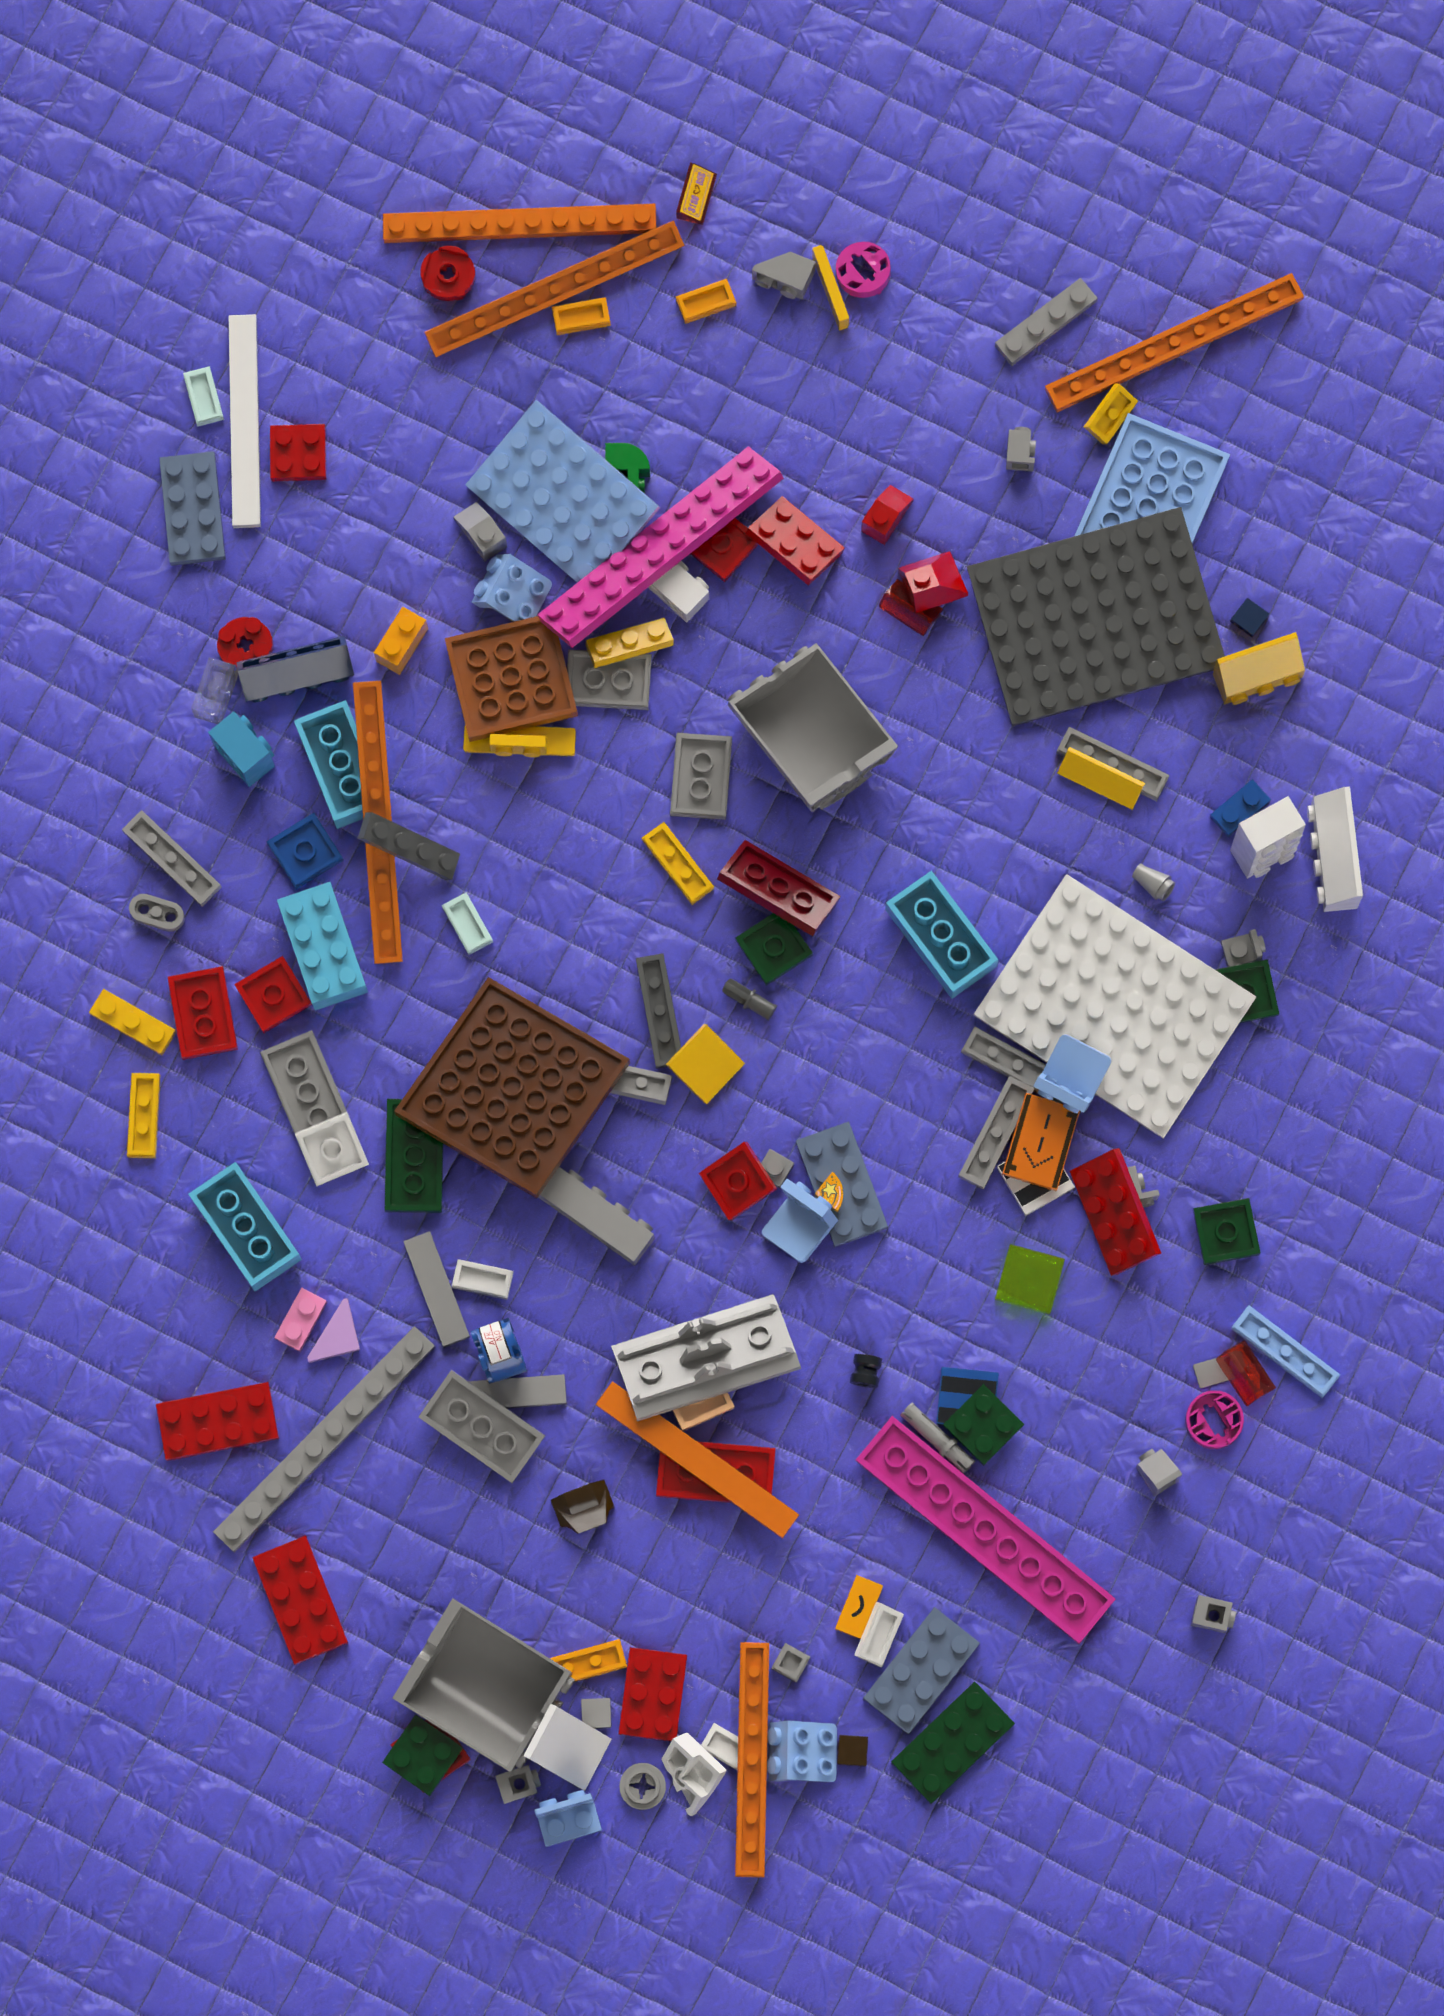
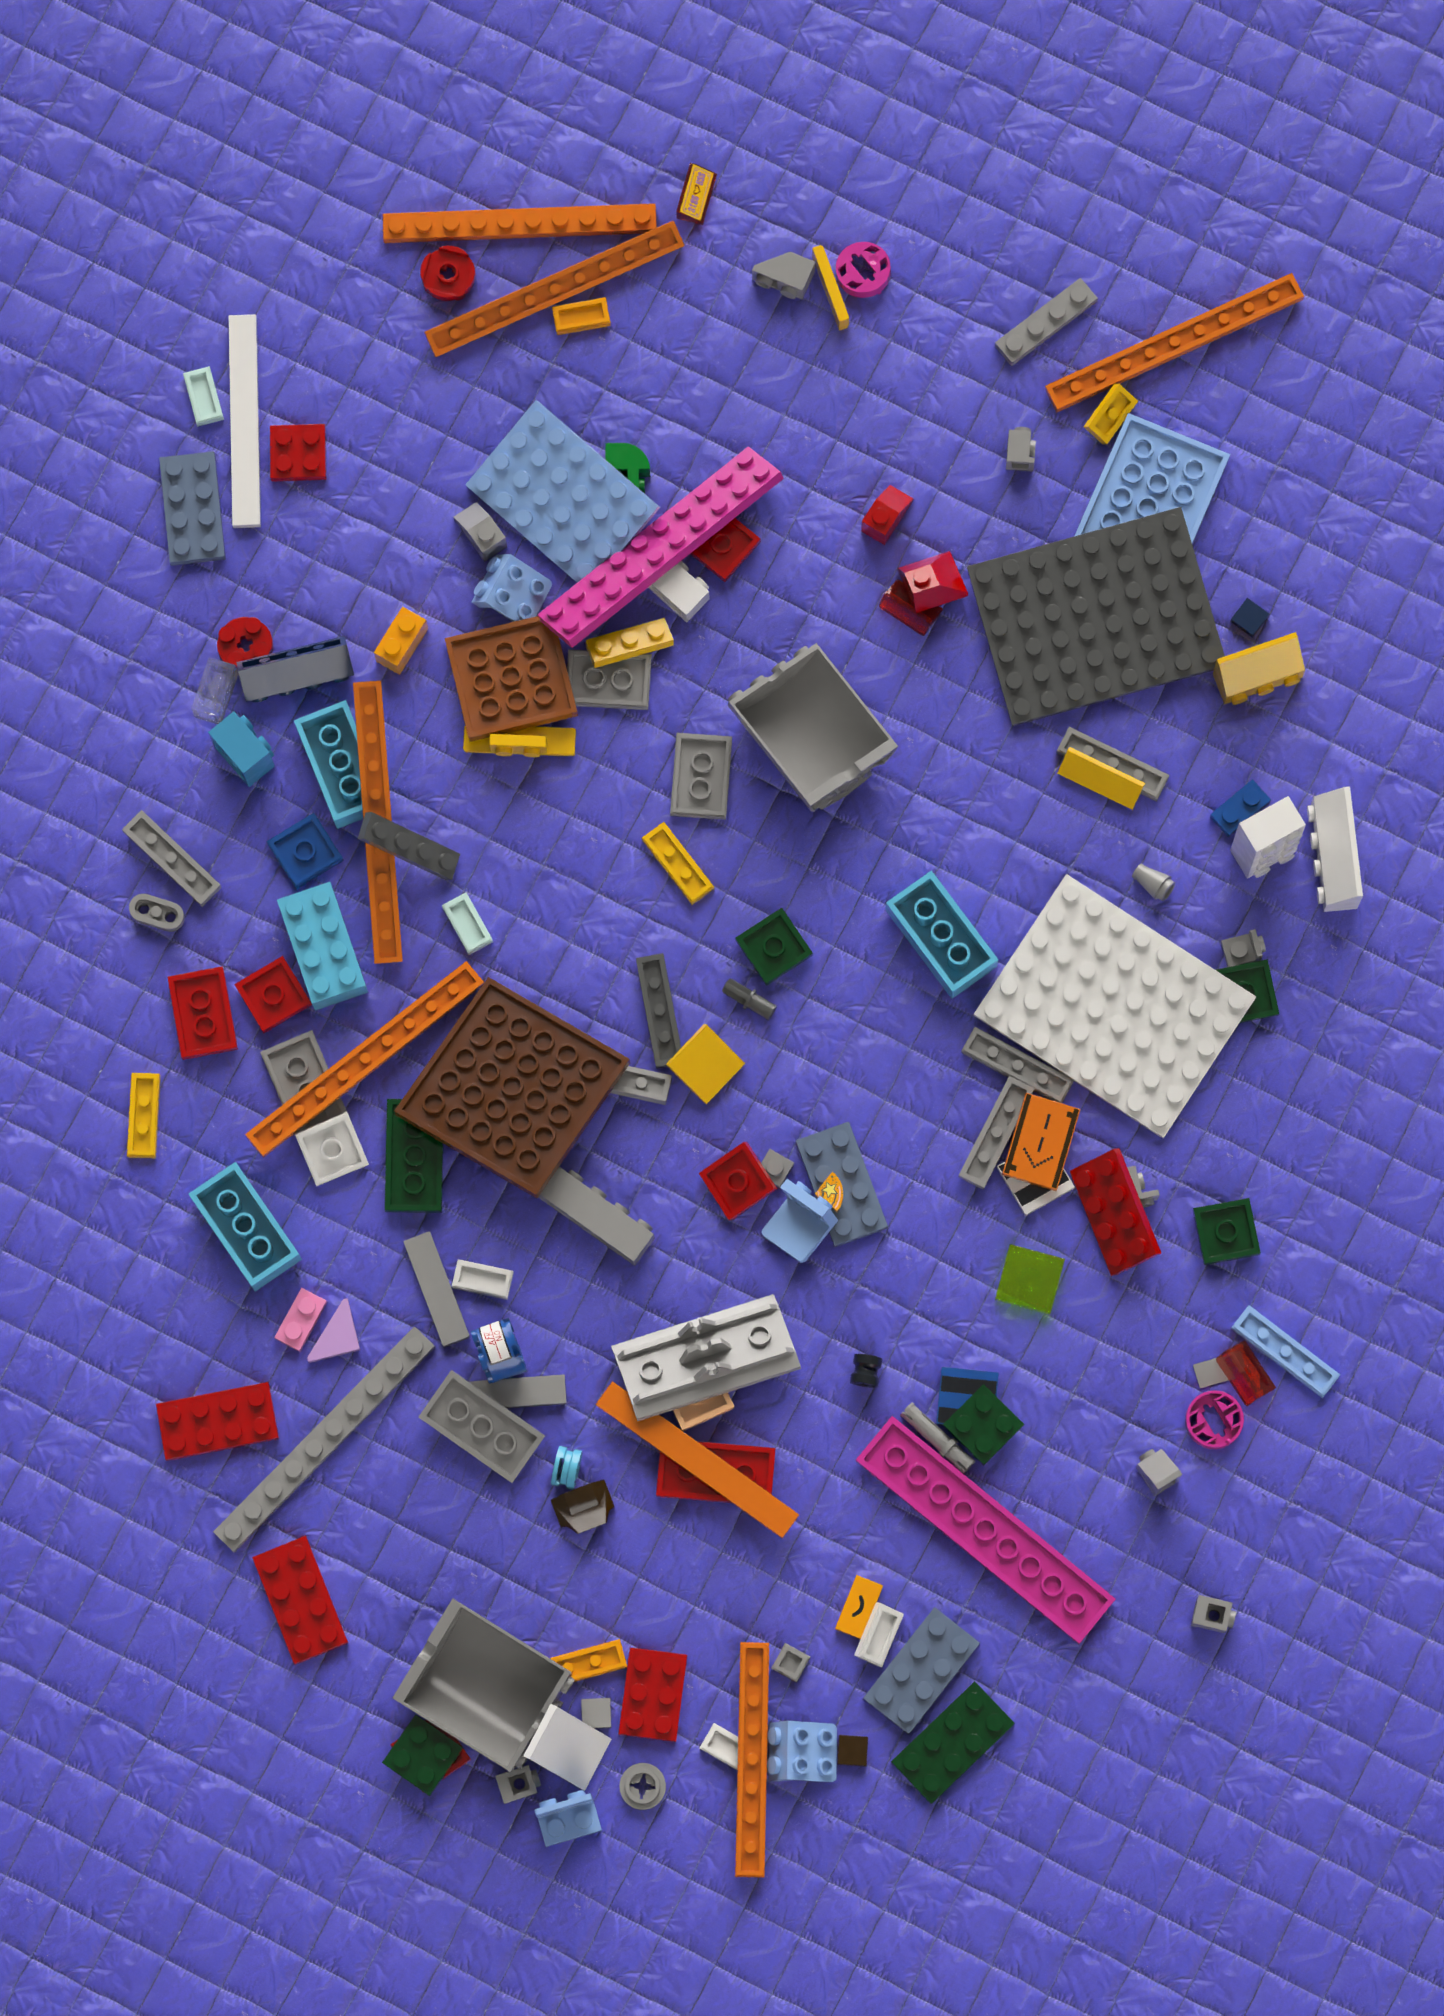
(132, 1022): yellow plate -> none
(364, 1059): none -> orange plate
(570, 1467): none -> medium azure wheel
(692, 1770): white slope -> none
(705, 301): light orange tile -> none
(778, 887): dark red plate -> none
(795, 540): plate -> none
(1073, 1074): light blue bracket -> none

